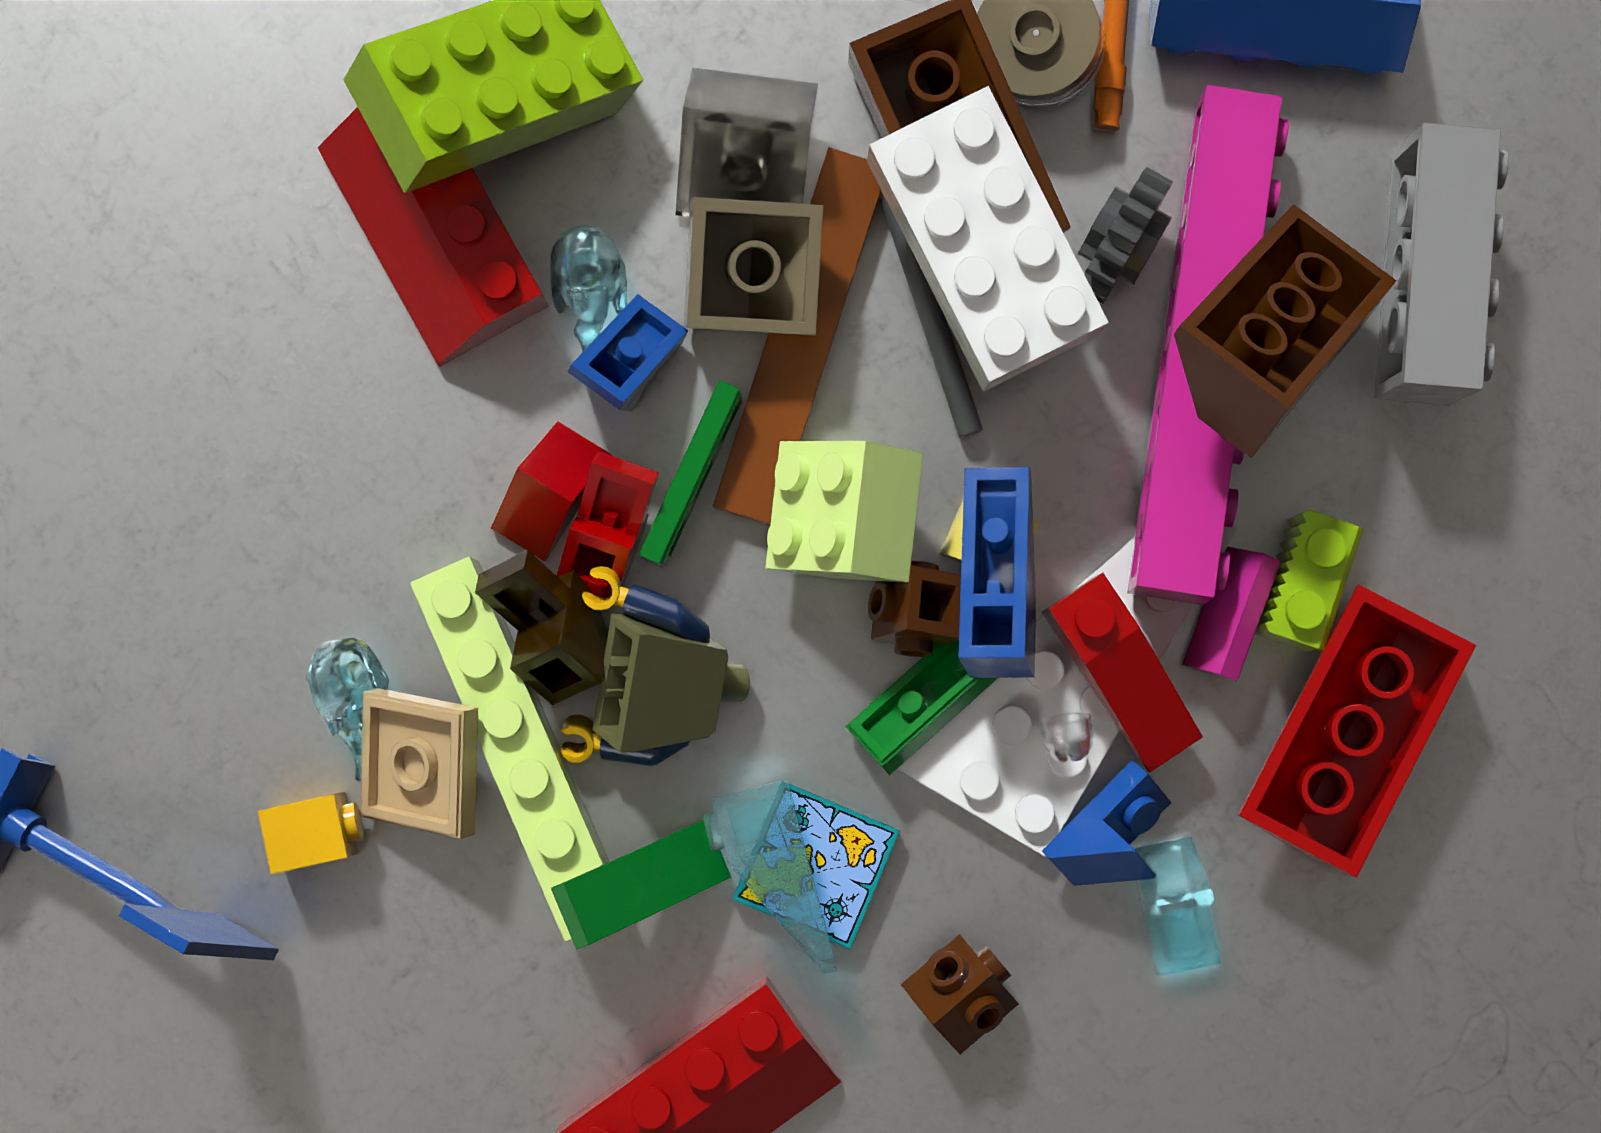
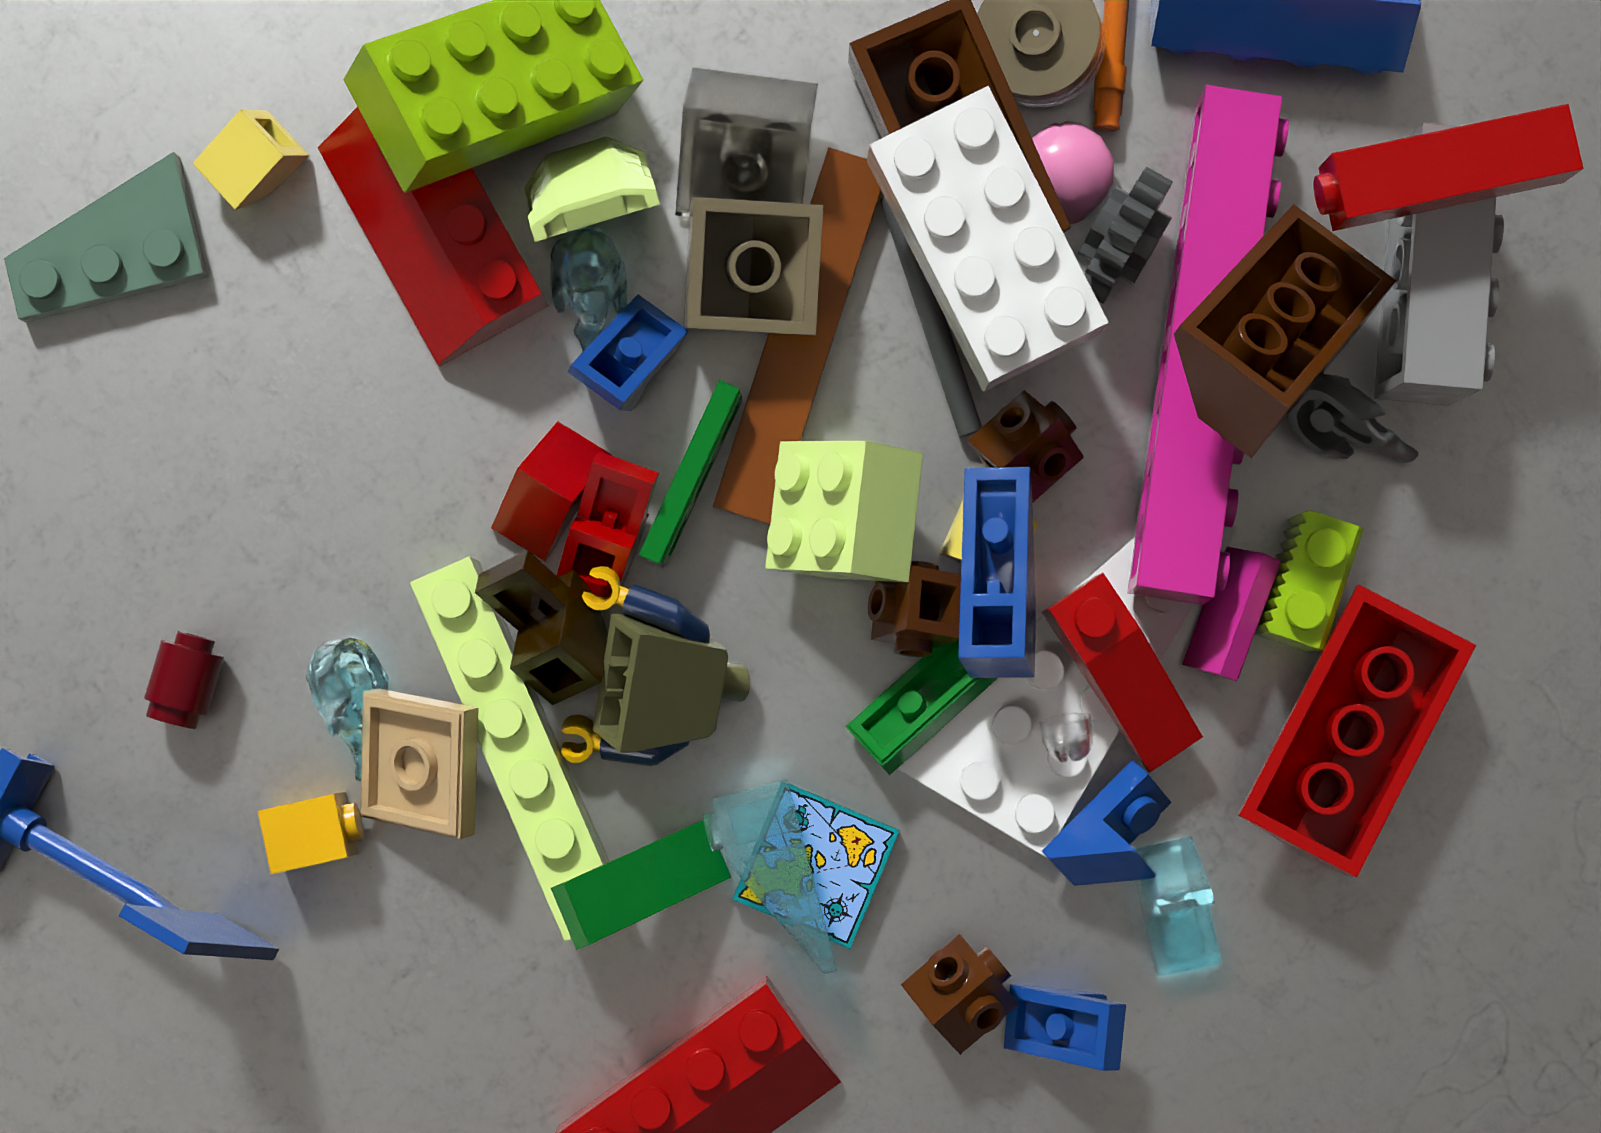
(112, 249): none -> sand green wing
(183, 680): none -> dark red brick
(250, 158): none -> light yellow brick
(588, 187): none -> yellowish green slope
(1030, 437): none -> reddish brown brick
(1066, 1026): none -> blue slope
(1076, 165): none -> bright pink hair
(1338, 412): none -> dark grey piece
(1448, 168): none -> red brick

